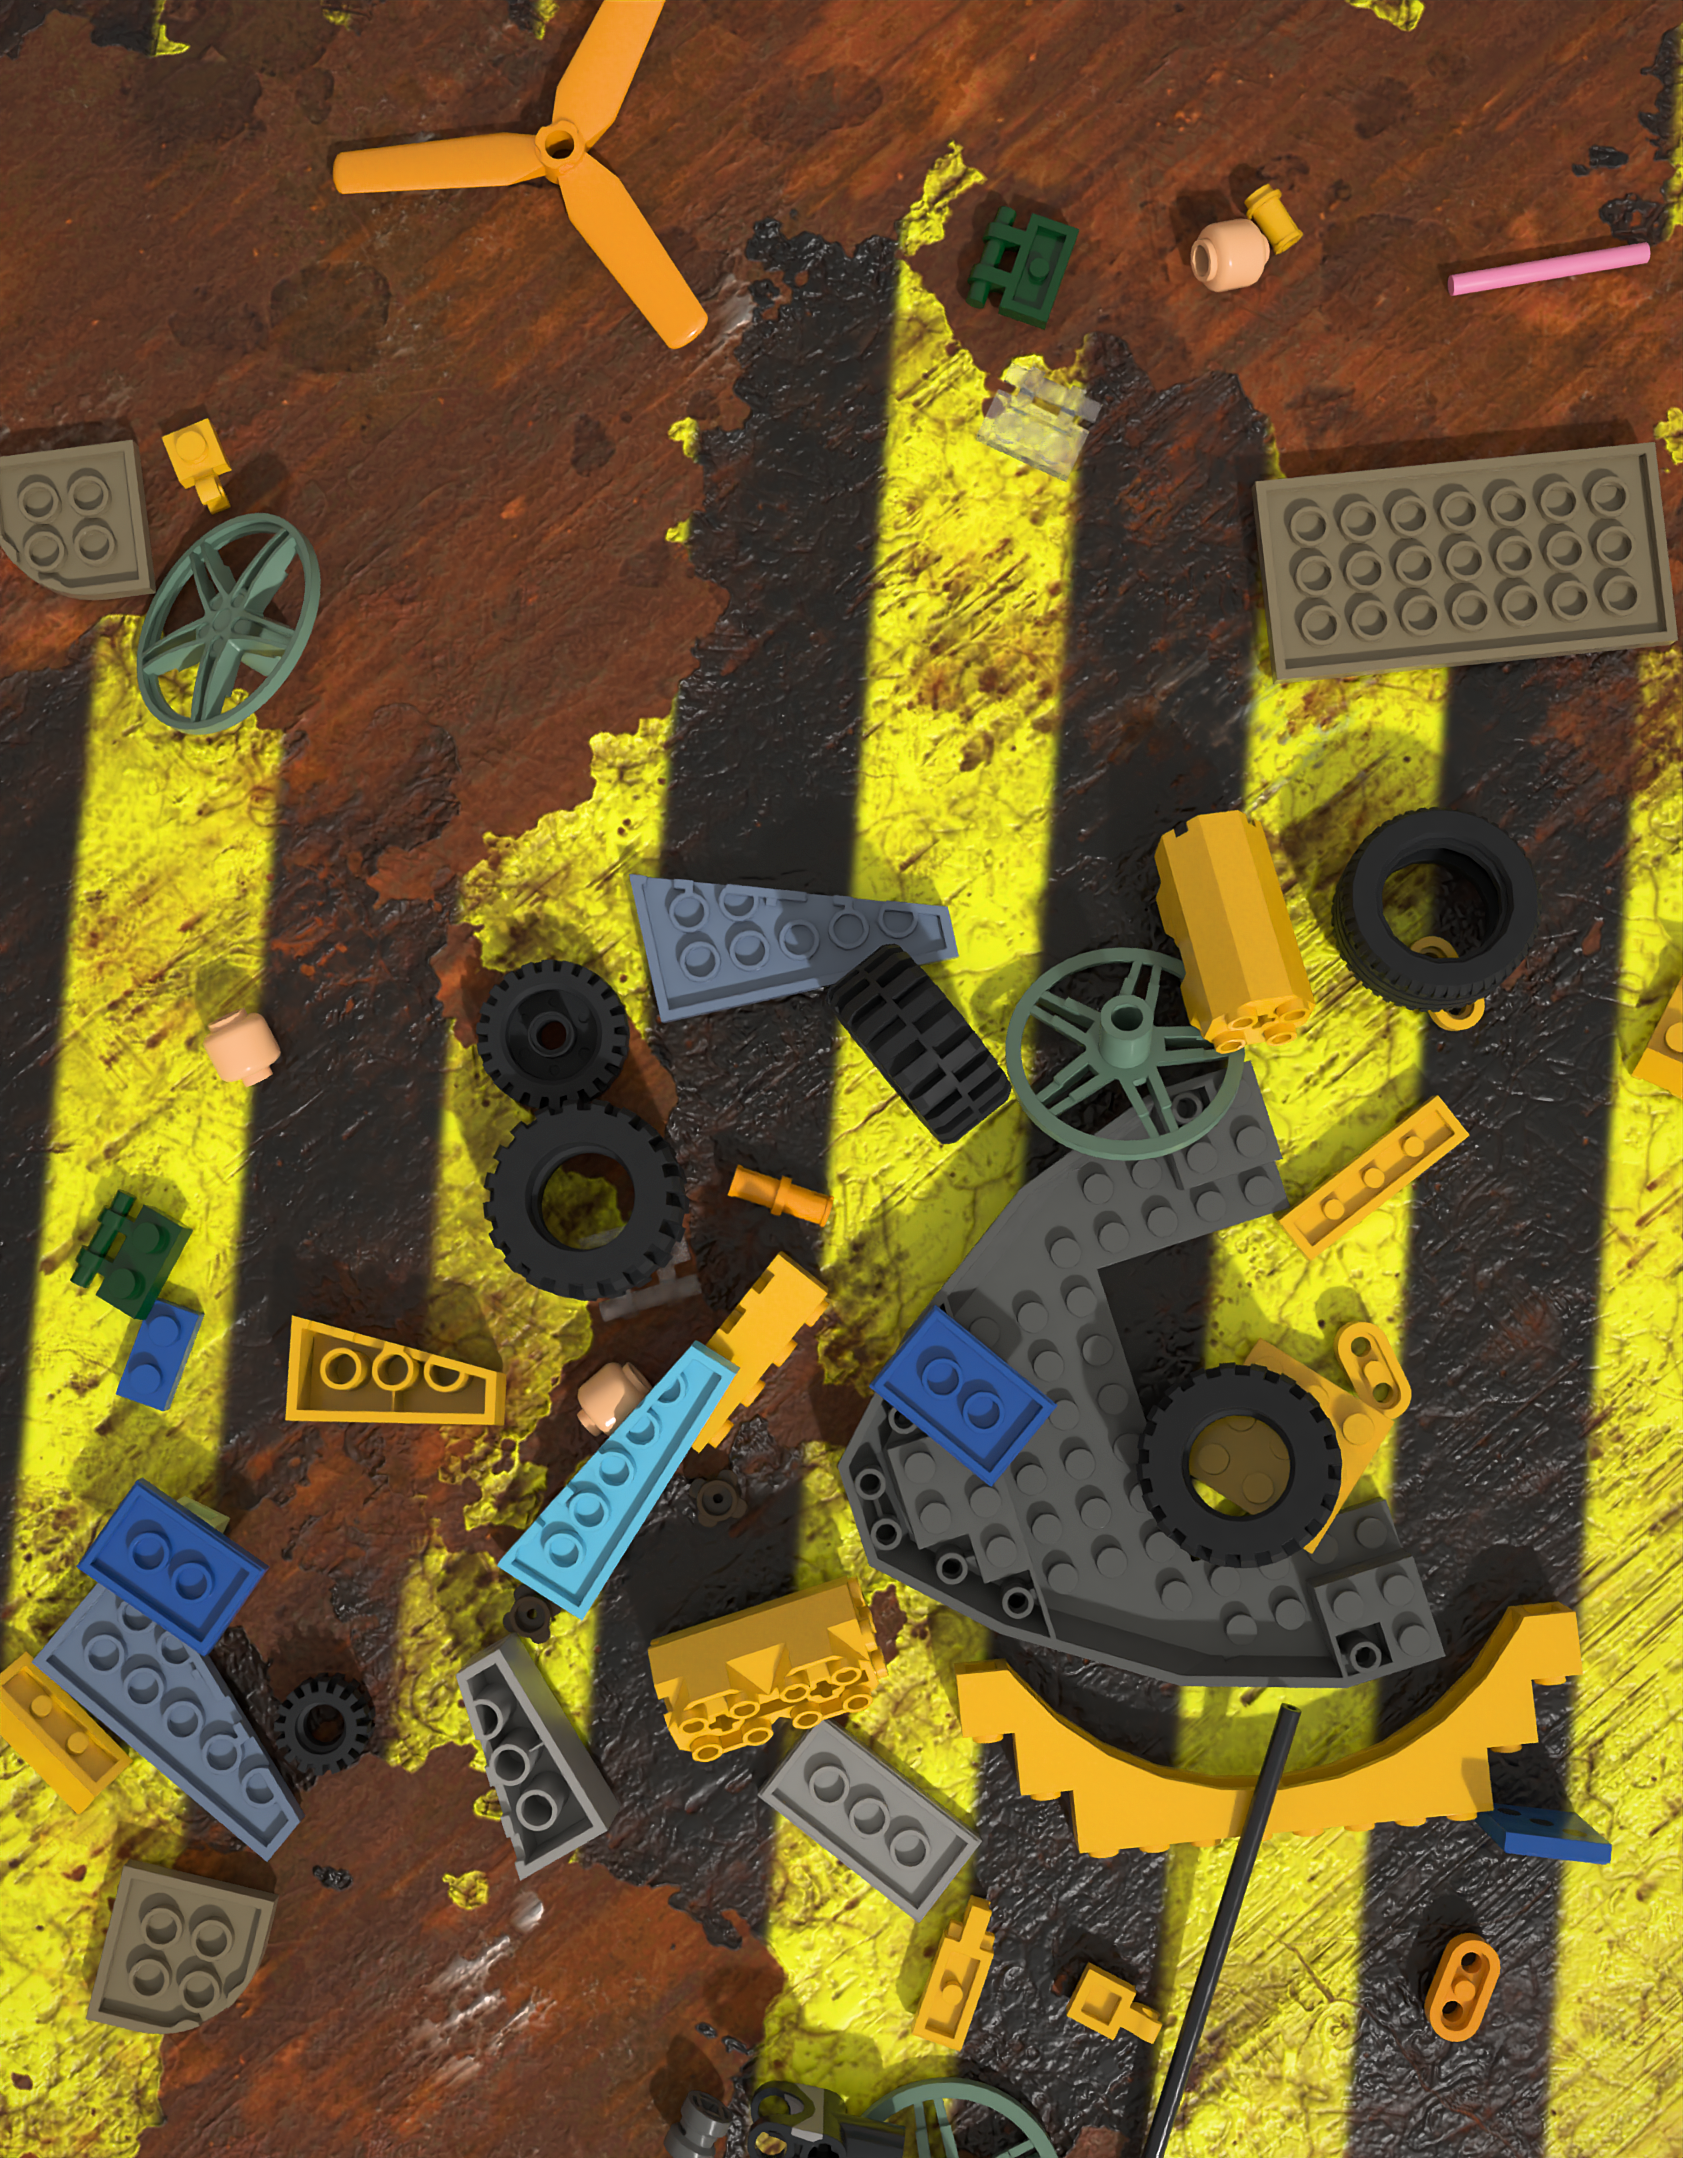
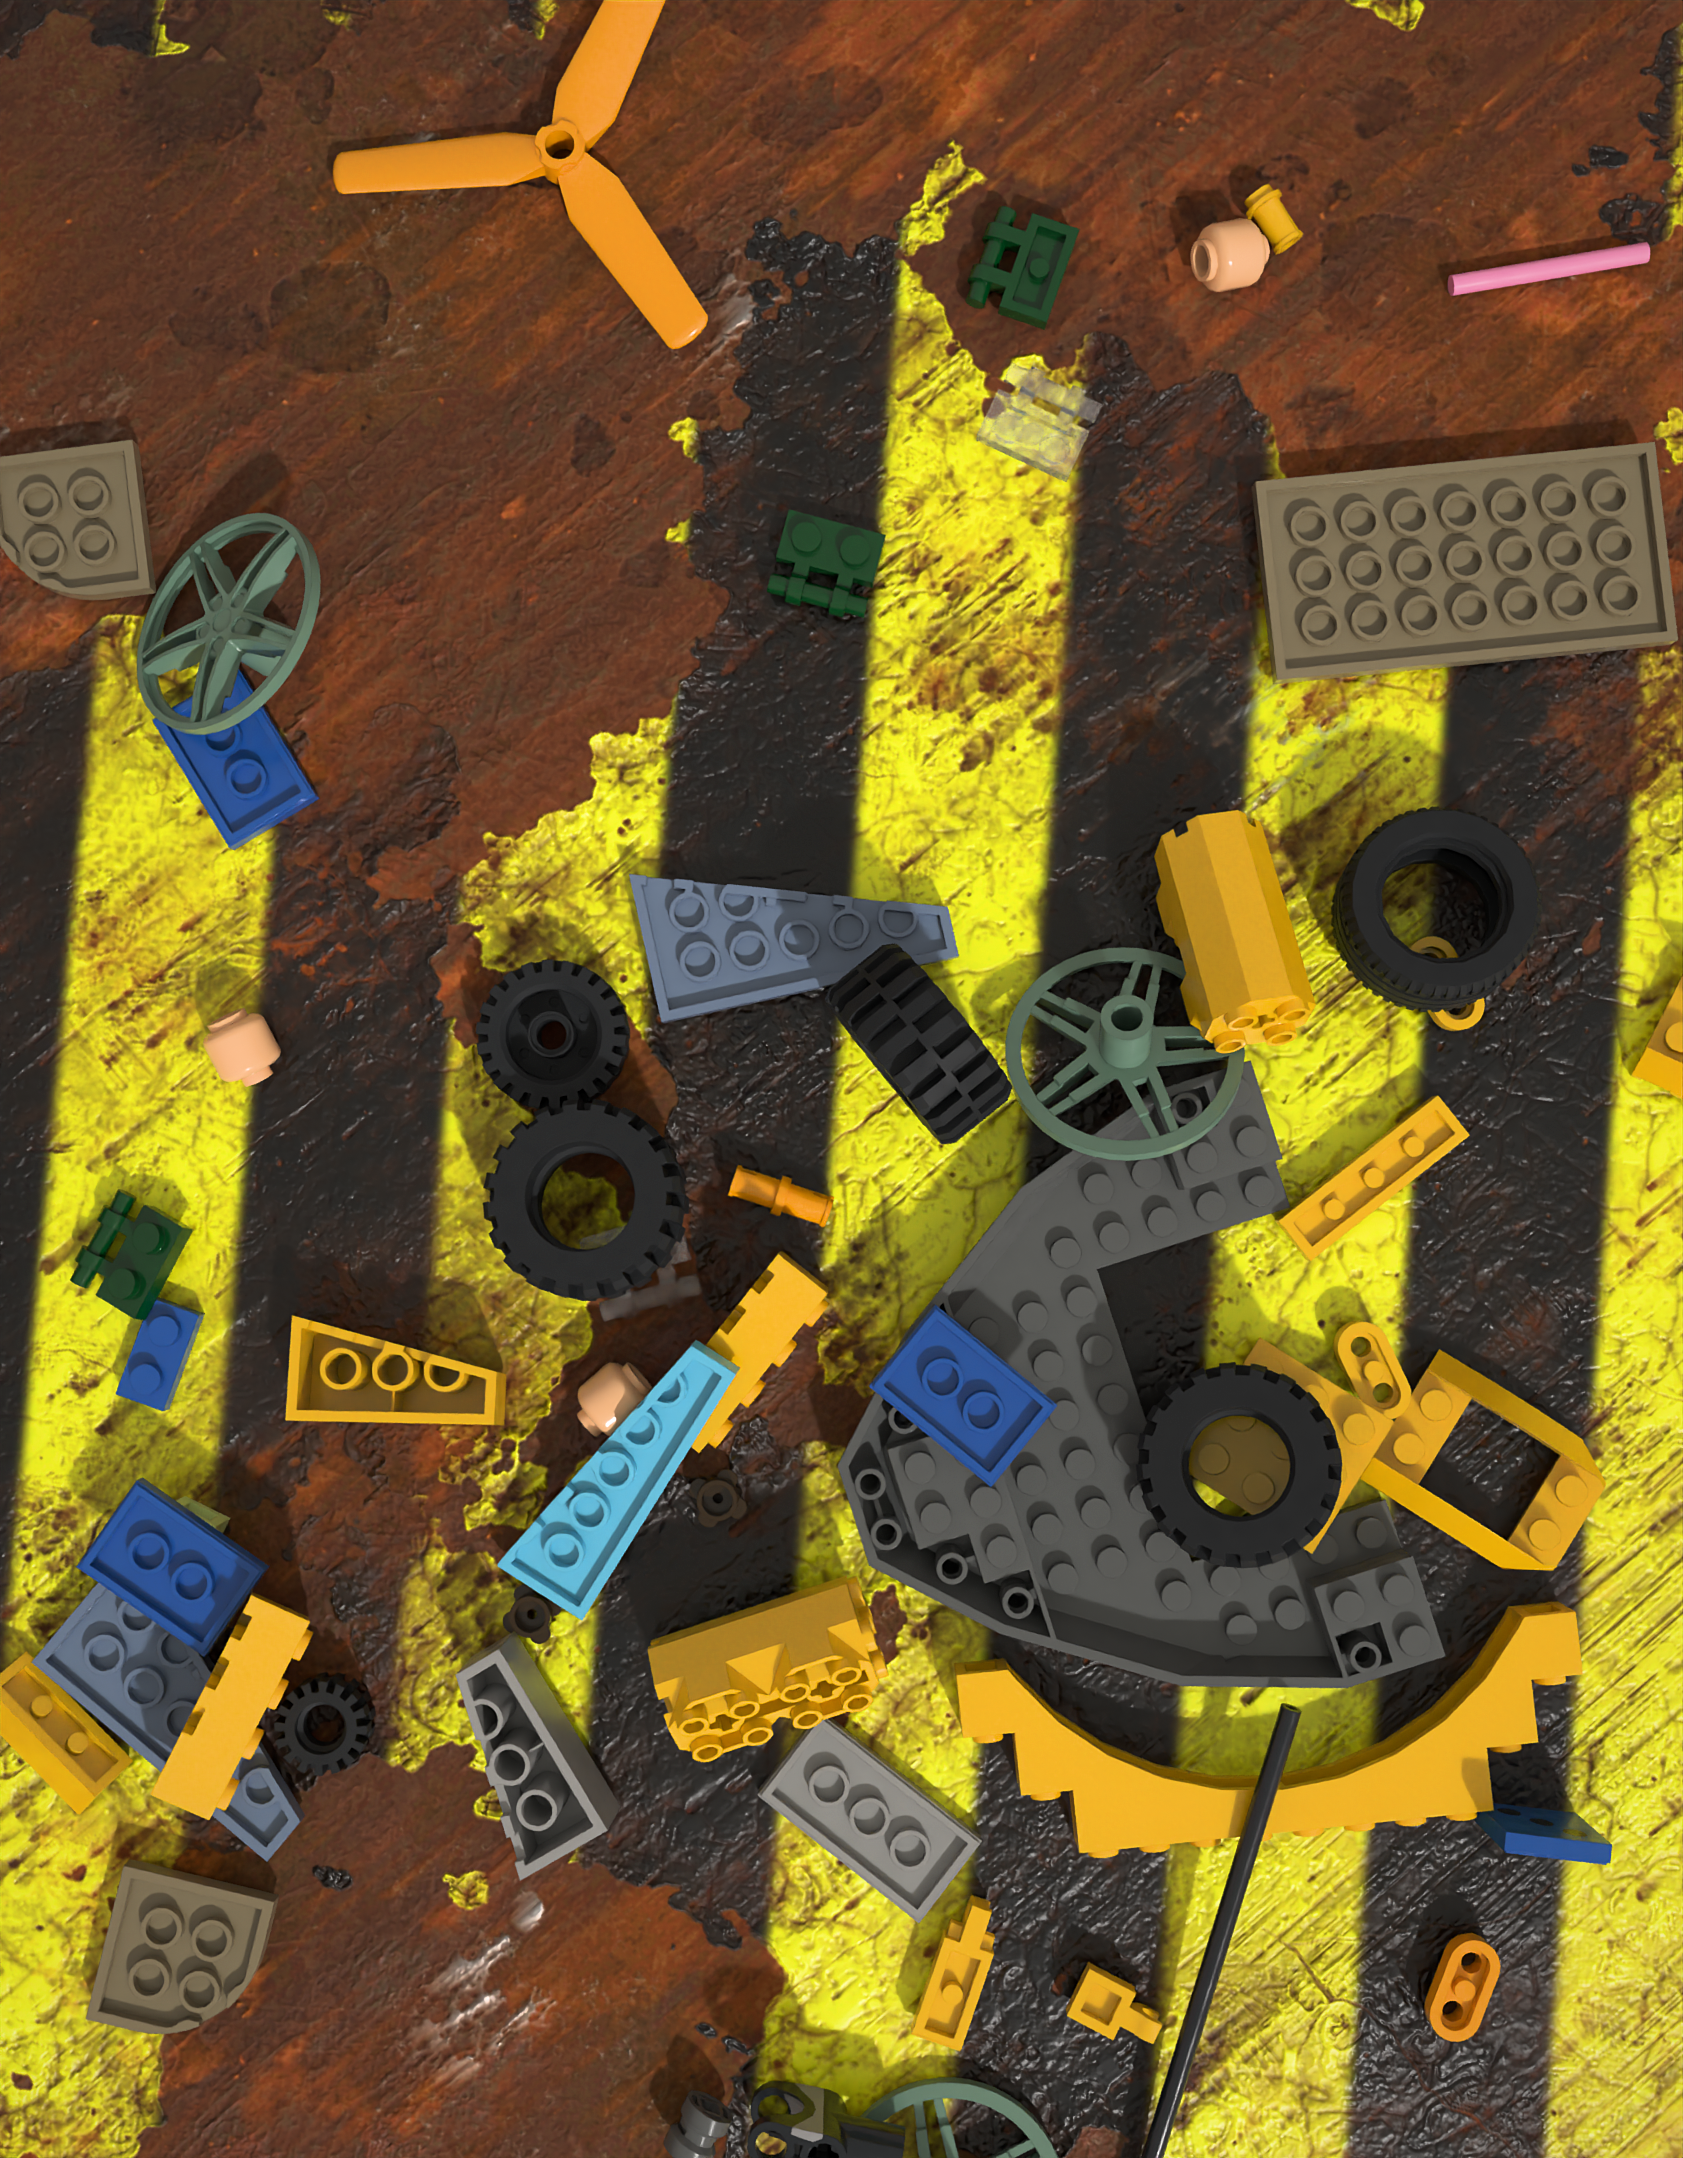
(199, 461): yellow plate -> none
(231, 1706): none -> yellow wedge
(242, 772): none -> blue tile
(828, 550): none -> dark green plate
(1421, 1431): none -> yellow wedge

